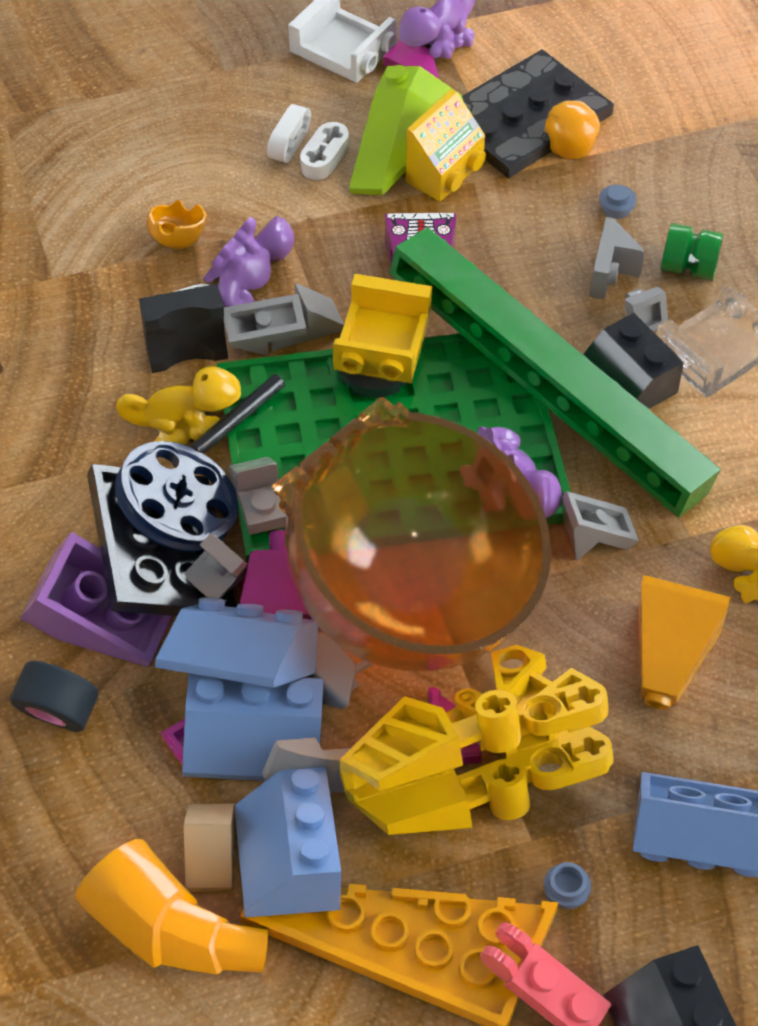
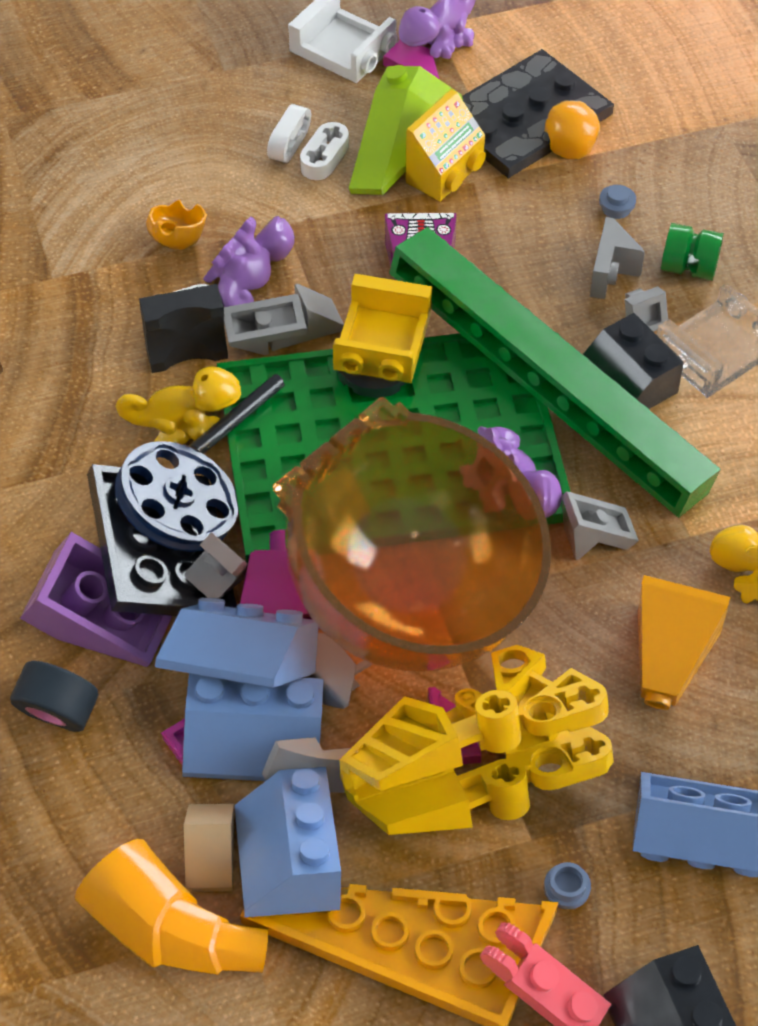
(256, 496): light grey slope -> none

